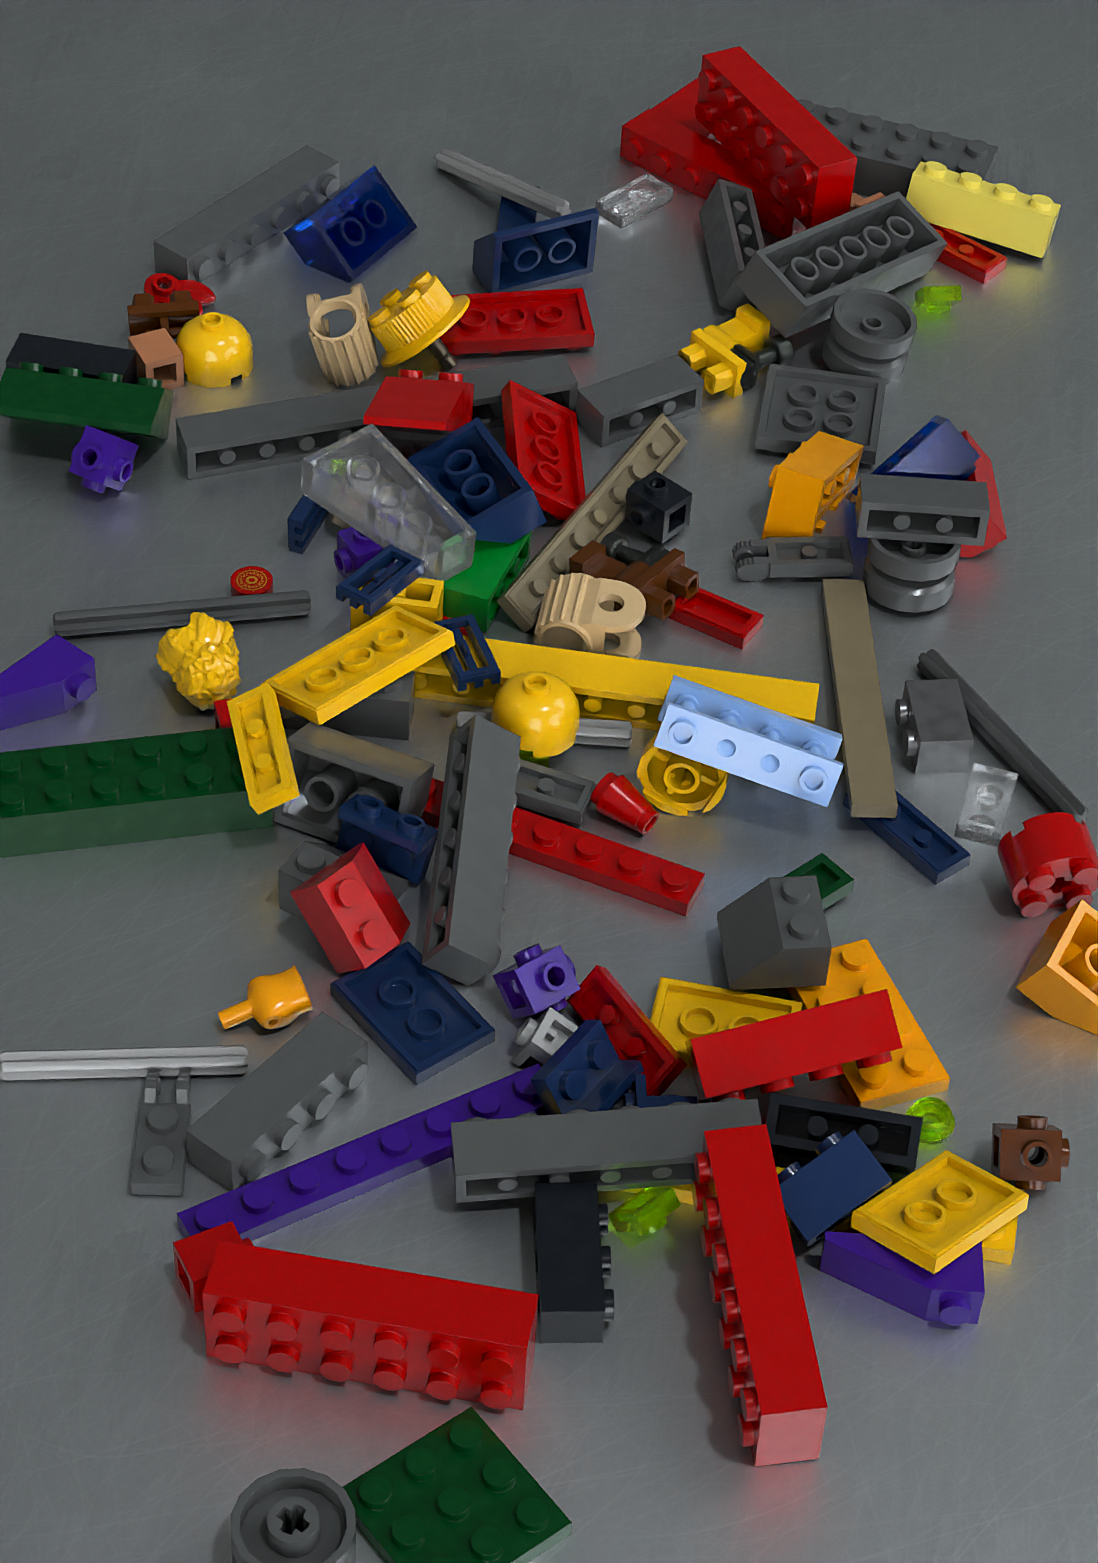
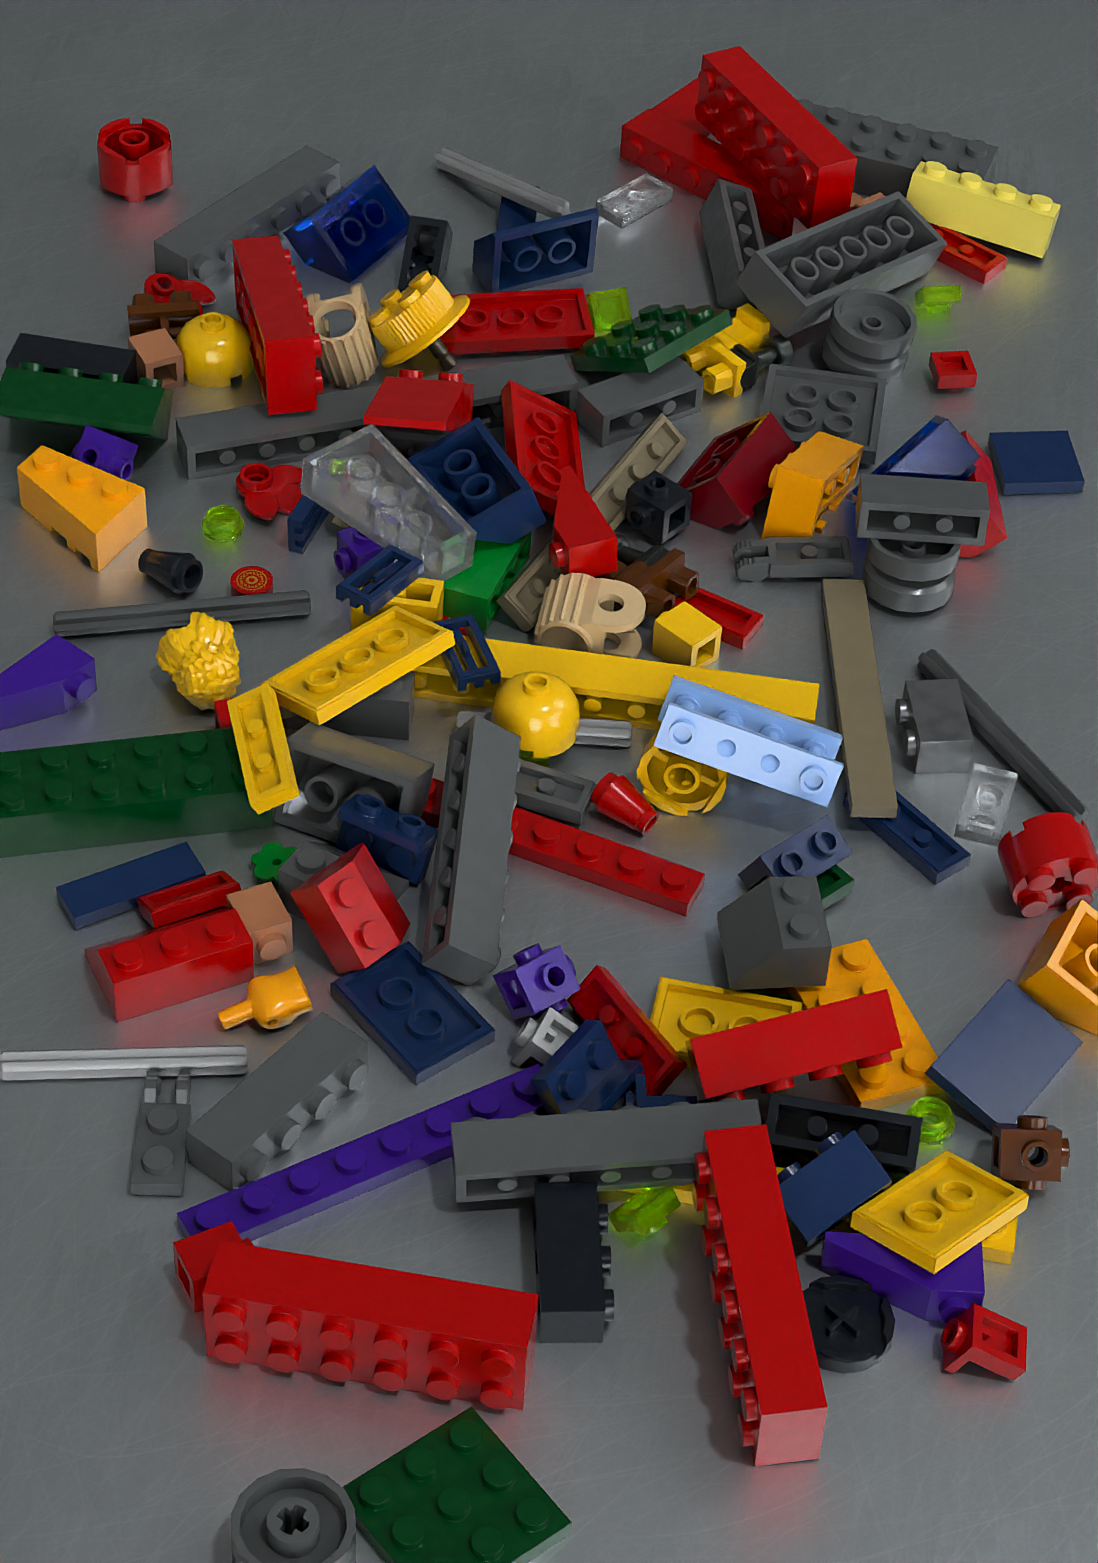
(82, 503): none -> light orange wedge
(118, 887): none -> dark blue tile
(135, 158): none -> red brick
(172, 569): none -> black cone
(173, 963): none -> red slope
(187, 899): none -> red tile
(222, 524): none -> clear neon green plate
(264, 920): none -> nougat brick
(269, 489): none -> red plate
(269, 861): none -> green plant
(278, 325): none -> red brick
(425, 249): none -> black arch
(581, 532): none -> red slope
(608, 308): none -> clear neon green plate
(650, 339): none -> dark green plate
(686, 637): none -> yellow brick
(735, 472): none -> dark red slope
(803, 854): none -> dark blue bracket
(848, 1323): none -> black tile
(952, 369): none -> red plate
(986, 1341): none -> red bracket
(1004, 1057): none -> dark blue tile
(1035, 462): none -> dark blue tile

